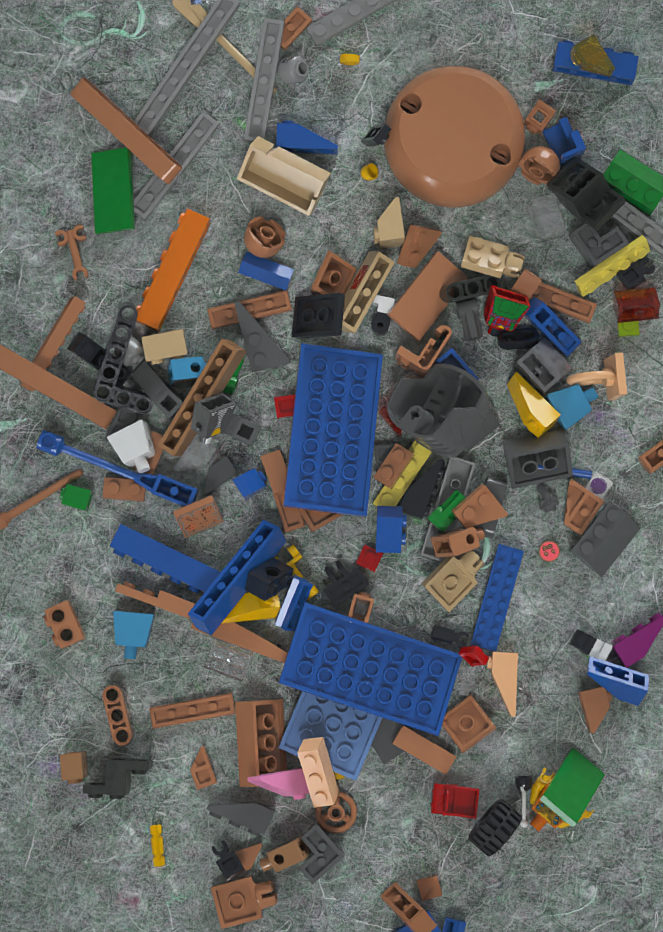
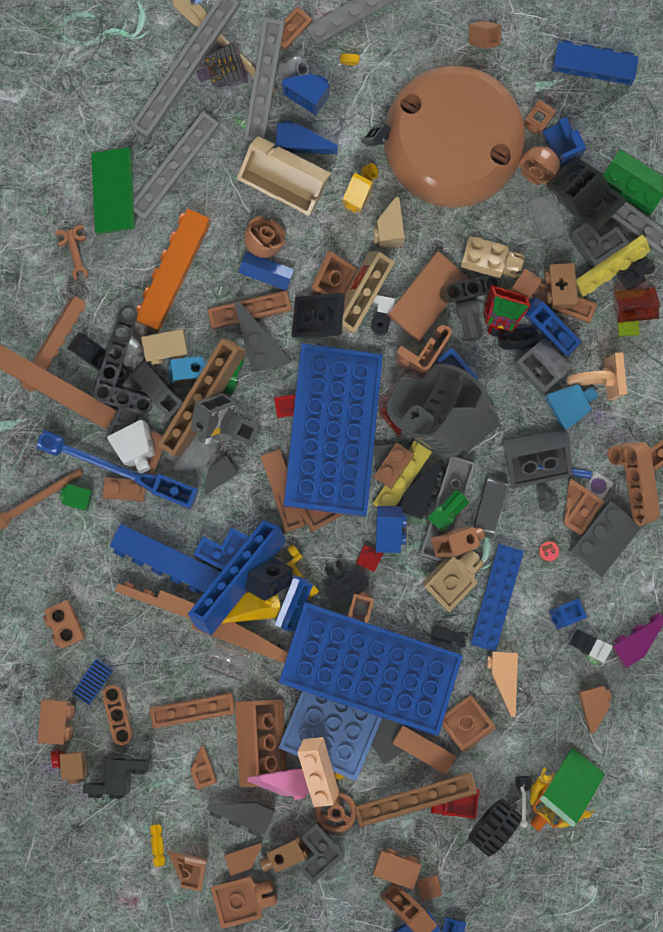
(55, 758): none -> red plate
(56, 721): none -> nougat brick
(92, 682): none -> tile
(126, 130): nougat beam -> none
(132, 631): dark azure torso -> none
(189, 869): none -> nougat slope
(198, 516): nougat tile -> none
(221, 555): none -> blue panel
(224, 67): none -> torso
(229, 863): black plate -> none
(250, 483): blue slope -> none
(307, 91): none -> blue slope
(357, 193): none -> yellow slope
(397, 868): none -> nougat brick
(416, 799): none -> medium nougat tile
(417, 244): nougat wing -> none
(473, 655): red plate -> none
(479, 508): nougat wing -> none
(484, 34): none -> nougat panel
(532, 407): yellow slope -> none
(566, 276): none -> medium nougat brick
(567, 614): none -> blue bracket
(592, 57): clear yellow slope -> none
(618, 680): blue slope -> none
(640, 479): none -> nougat beam

